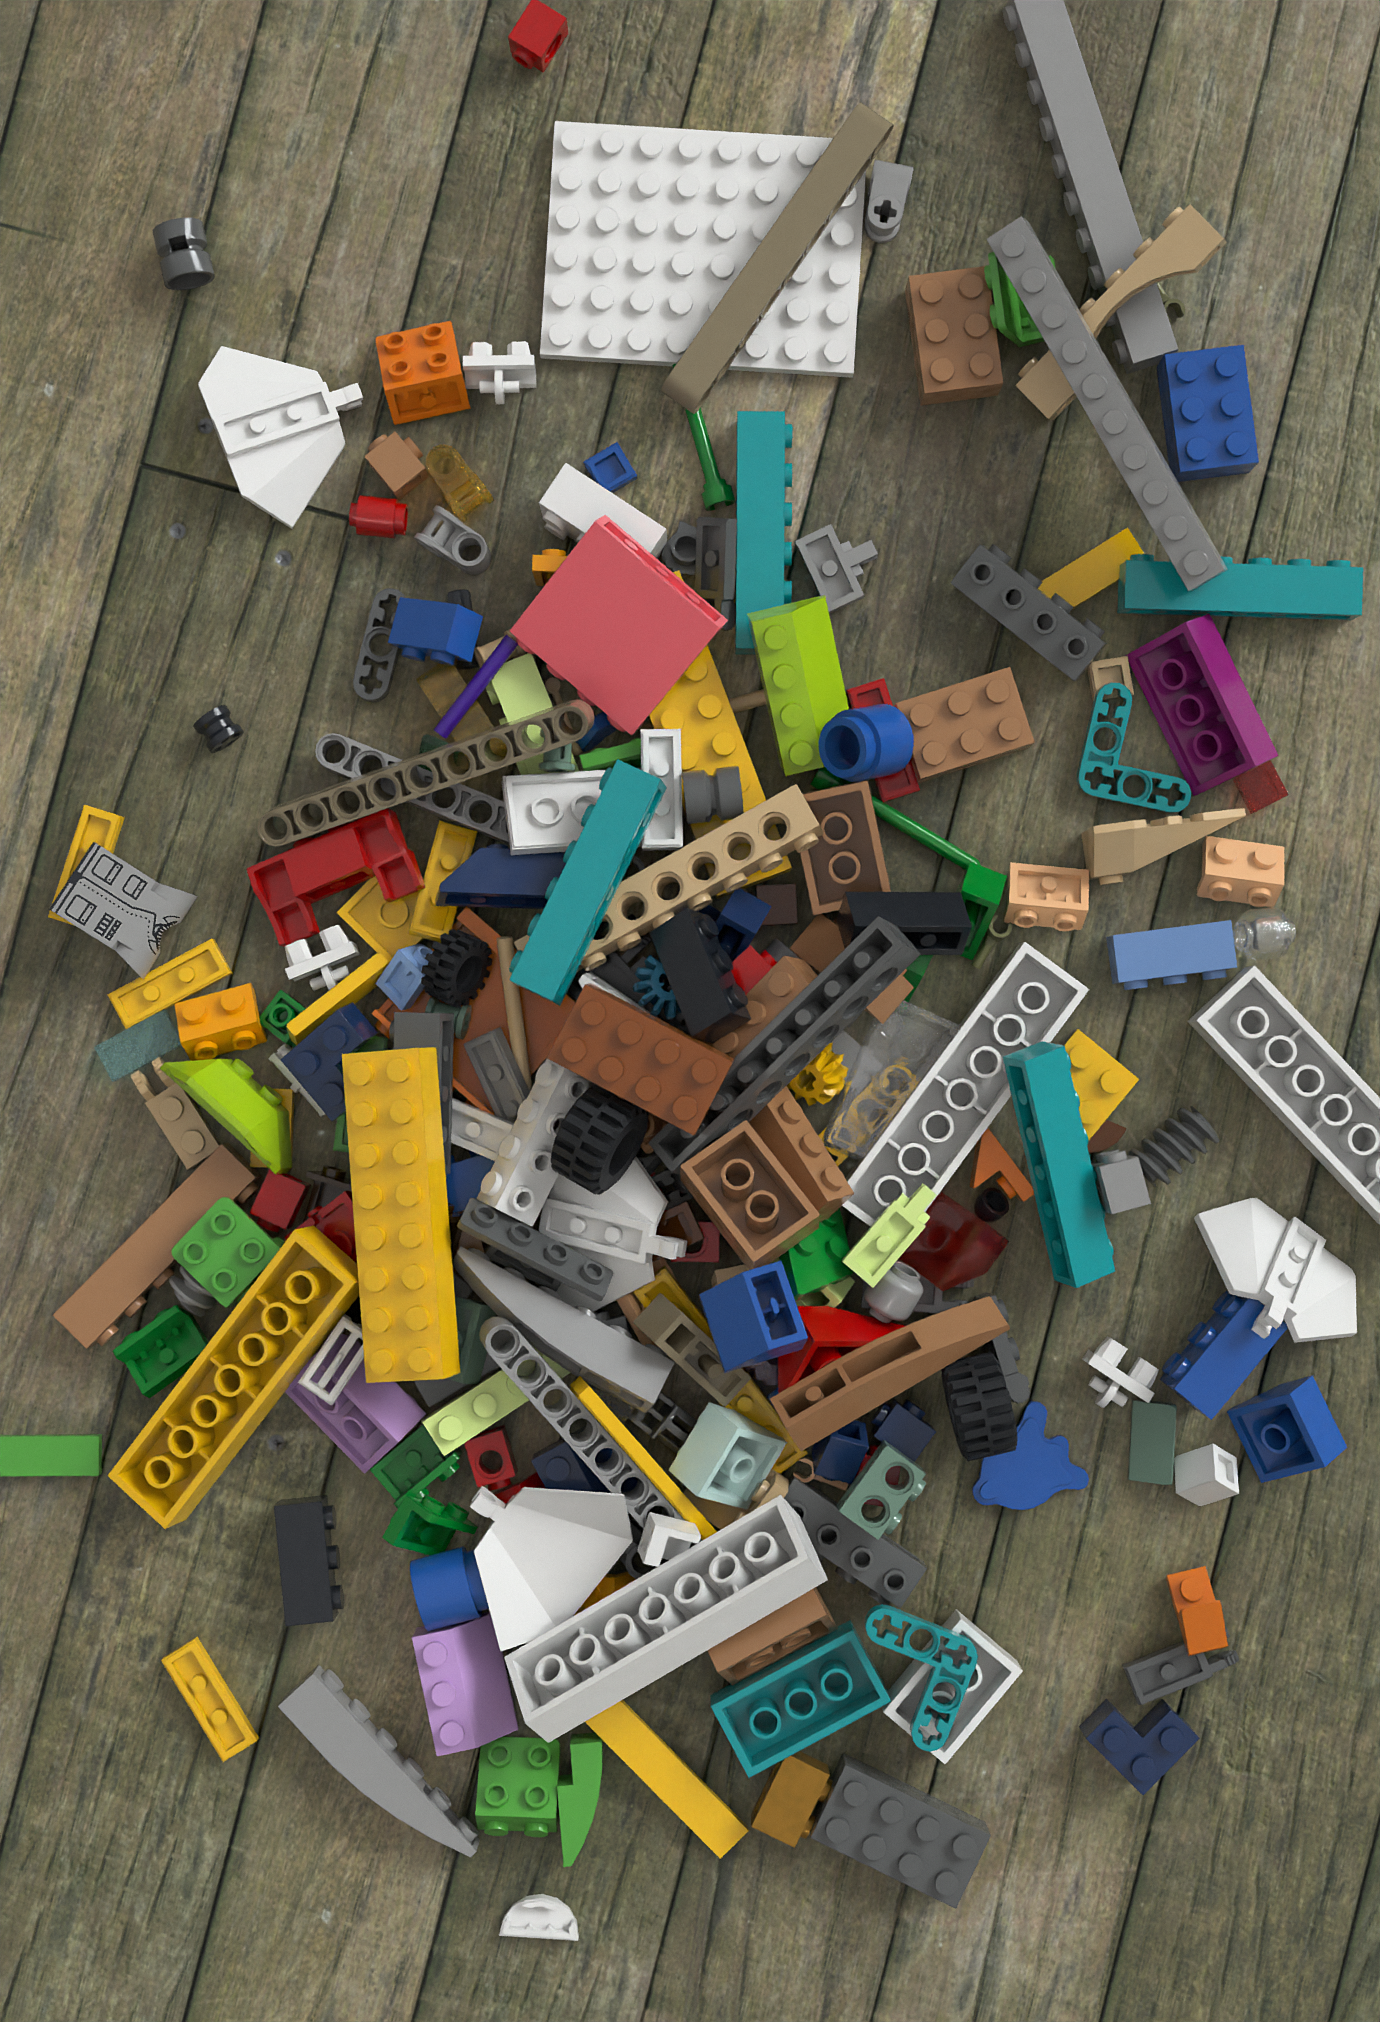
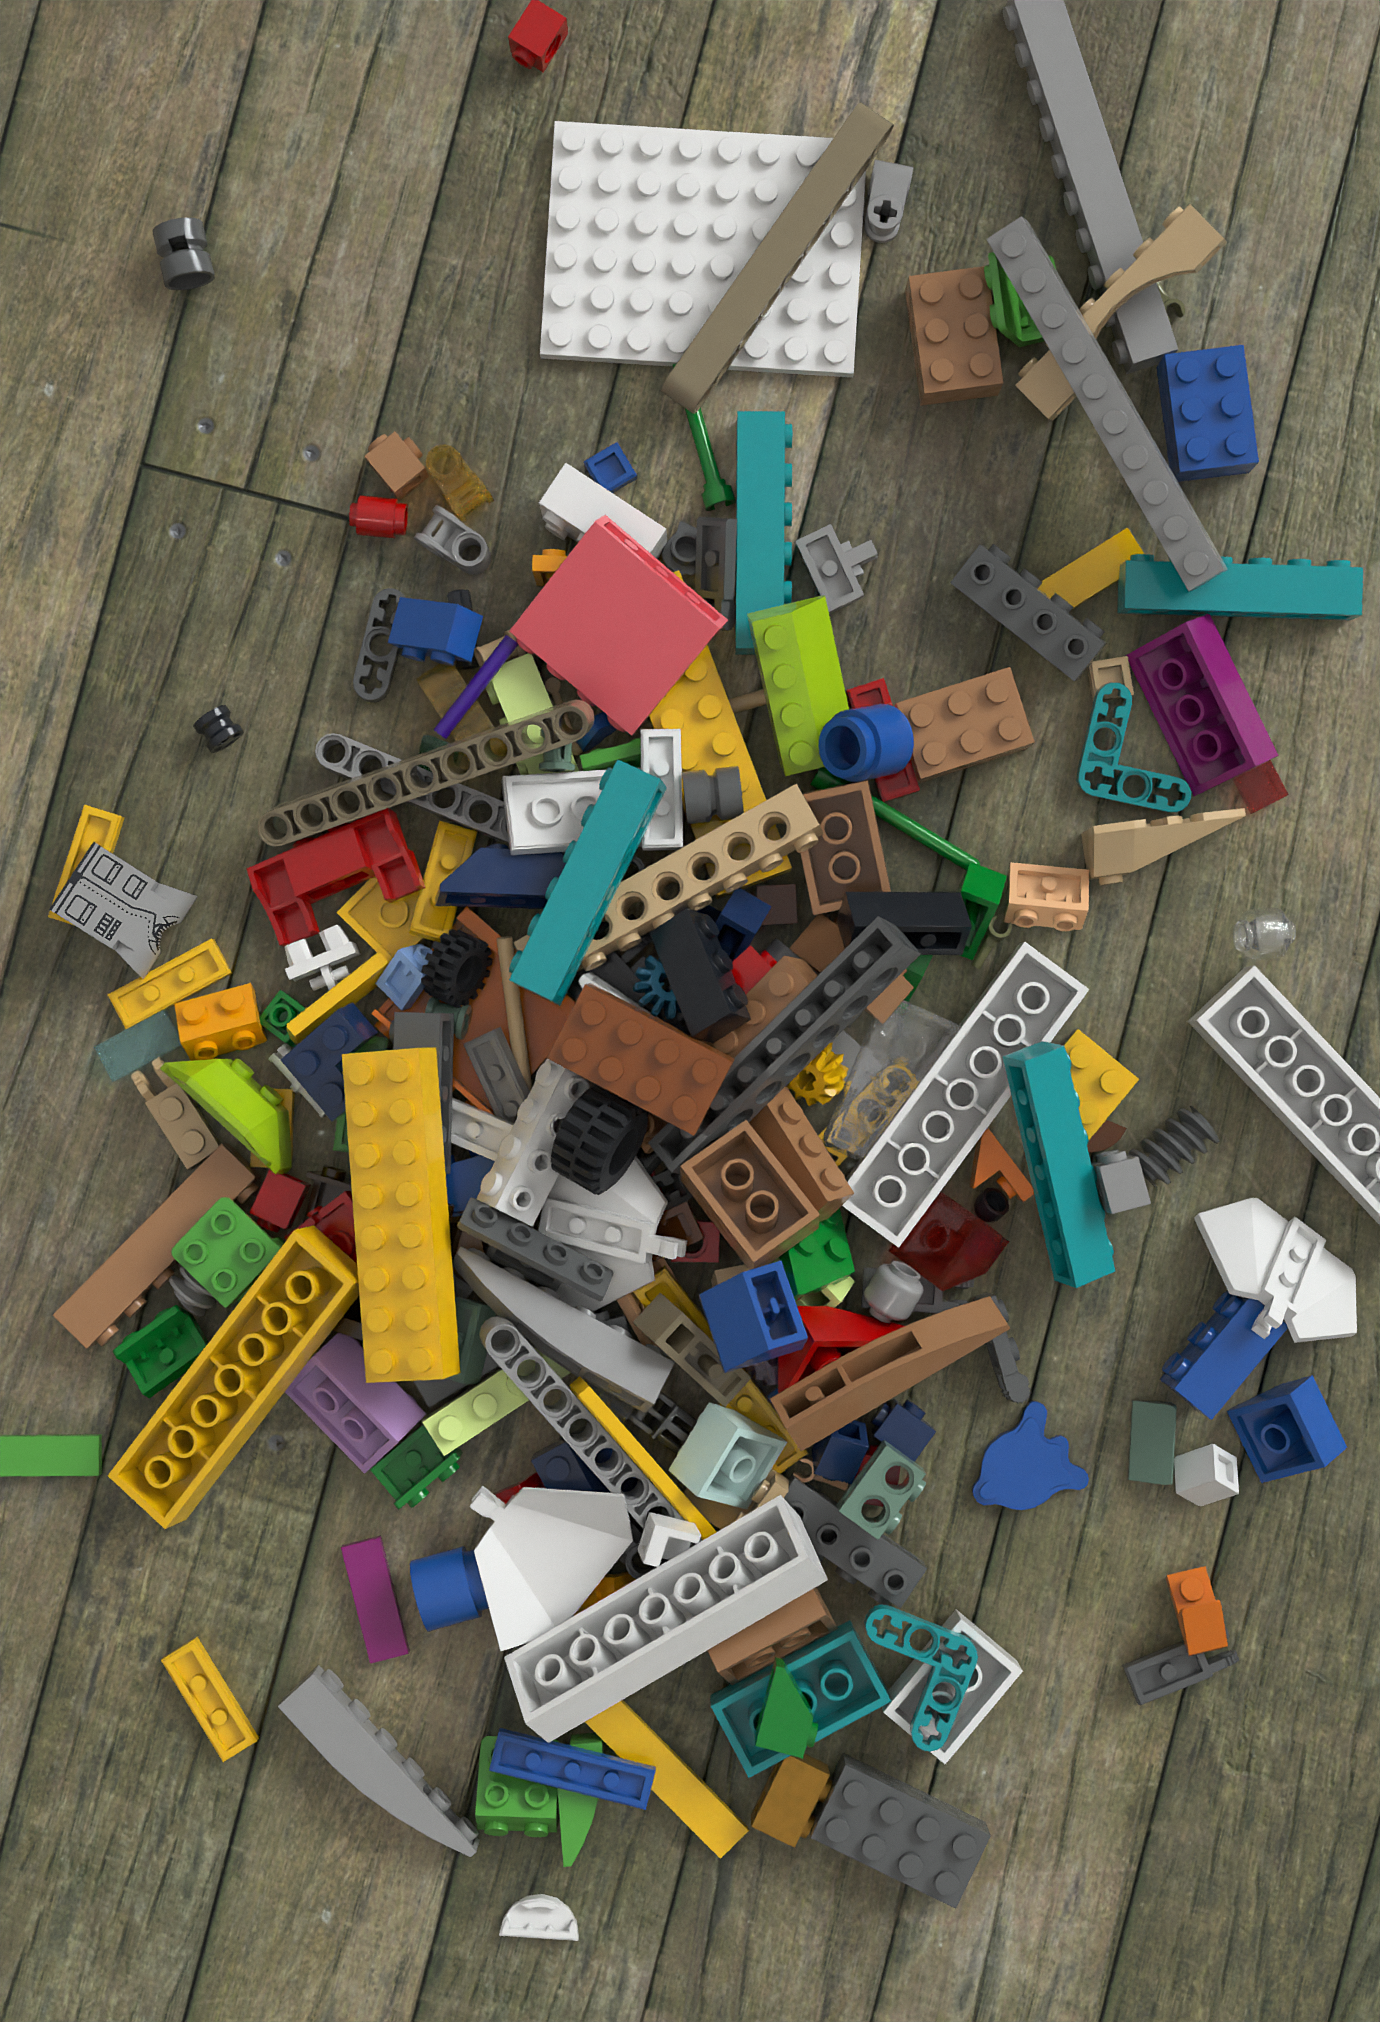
(275, 428): white panel -> none
(308, 1560): black brick -> none
(319, 1388): white tile -> none
(375, 1599): none -> magenta tile
(422, 372): orange bracket -> none
(426, 1525): green bracket -> none
(464, 1685): lavender slope -> none
(496, 1440): red brick -> none
(499, 372): white hips -> none
(572, 1768): none -> blue tile
(785, 1715): none -> green slope
(889, 1236): yellowish green hinge -> none
(979, 1406): black tyre -> none
(1136, 1381): white hips -> none
(1139, 1751): dark blue brick -> none
(1172, 954): medium blue brick -> none
(1241, 871): light nougat bracket -> none

